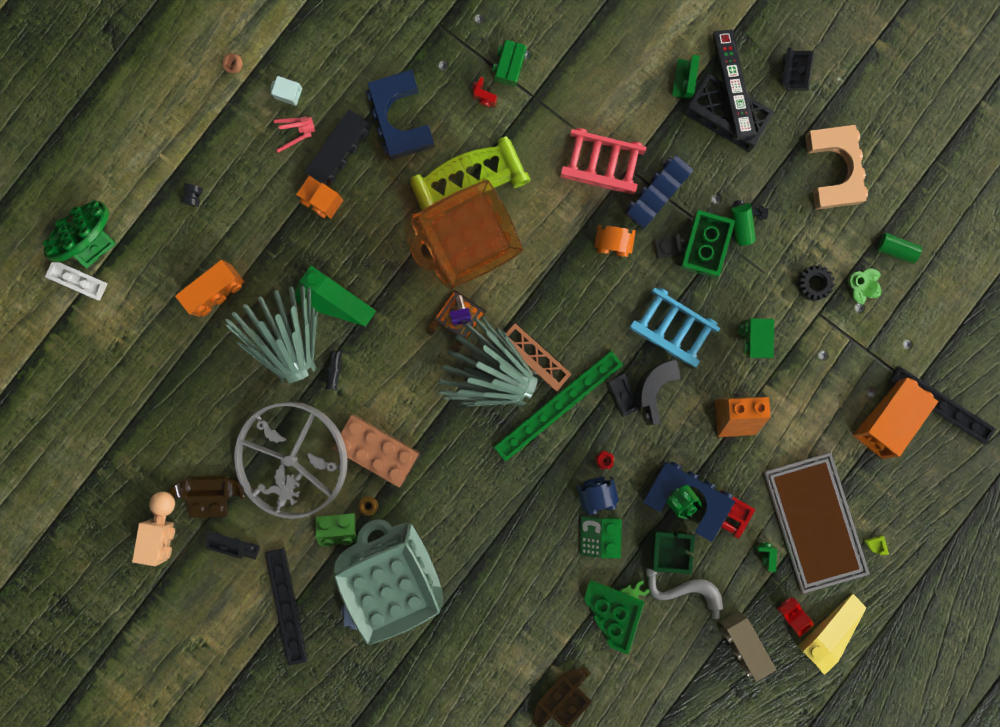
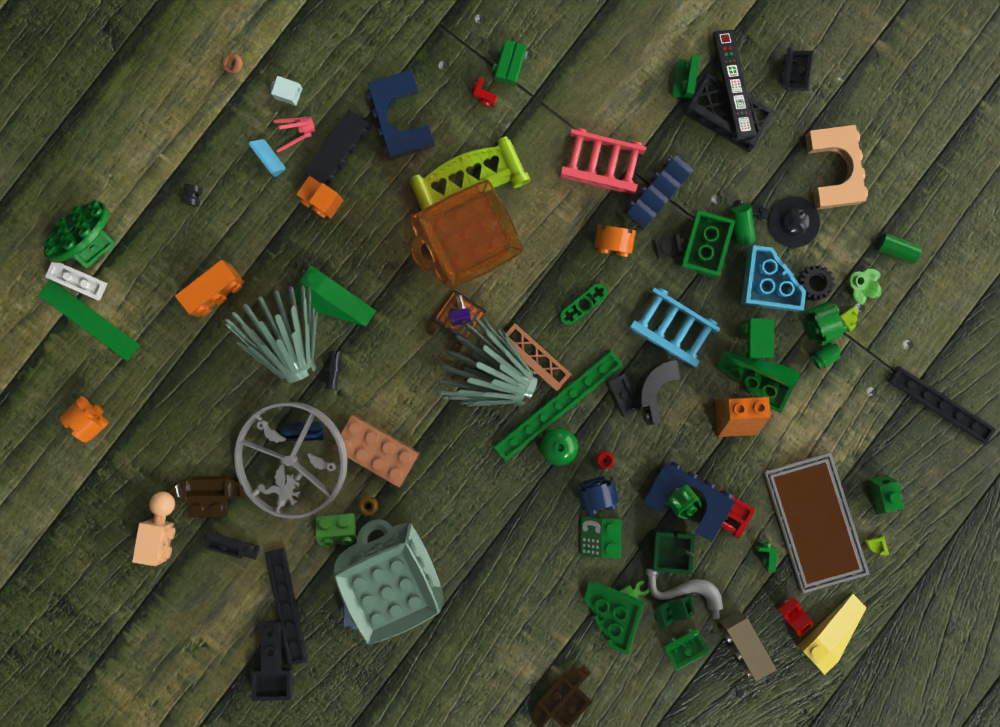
(84, 420): none -> orange brick
(89, 320): none -> green sticker
(267, 157): none -> medium azure slope
(271, 680): none -> black plate
(293, 430): none -> dark blue arm
(550, 446): none -> green cylinder
(591, 291): none -> green beam
(673, 610): none -> dark green brick
(686, 649): none -> green bracket
(760, 377): none -> green wedge
(770, 282): none -> medium azure brick
(794, 222): none -> black hat
(823, 323): none -> green brick
(826, 355): none -> green brick
(850, 317): none -> lime tile
(885, 495): none -> green torso
(896, 419): orange slope -> none

